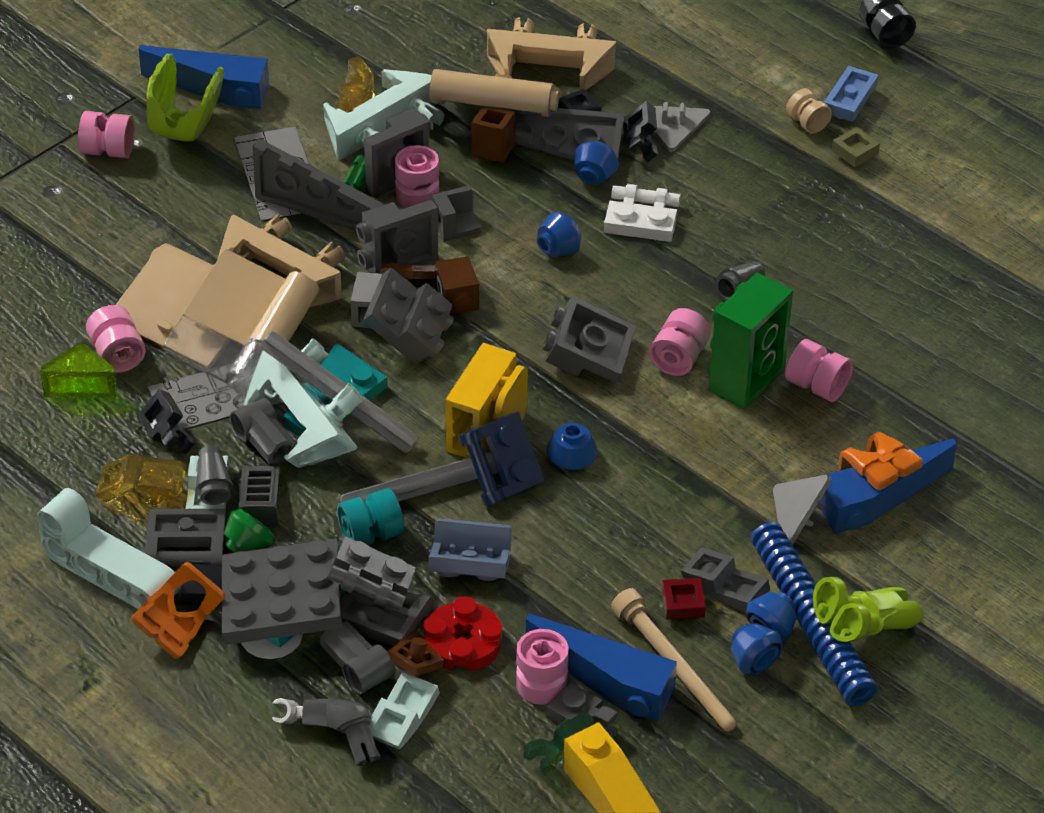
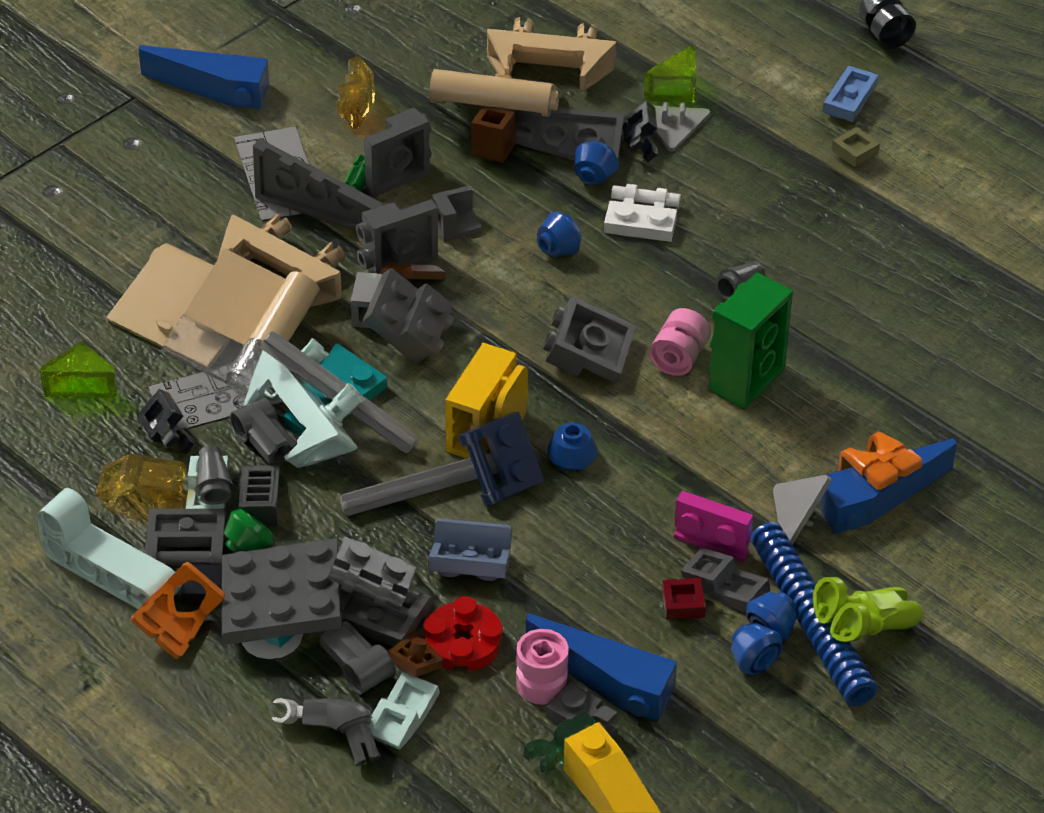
(106, 134): bright pink wheel -> none
(116, 337): bright pink wheel -> none
(162, 114): lime animal -> none
(375, 517): teal wheel -> none
(402, 93): light aqua hose -> none
(416, 175): bright pink wheel -> none
(458, 284): reddish brown brick -> none
(579, 101): black tile -> none
(631, 608): tan piece -> none
(673, 78): none -> clear neon green slope
(713, 526): none -> dark pink plate
(806, 108): tan wheel -> none
(821, 371): bright pink wheel -> none

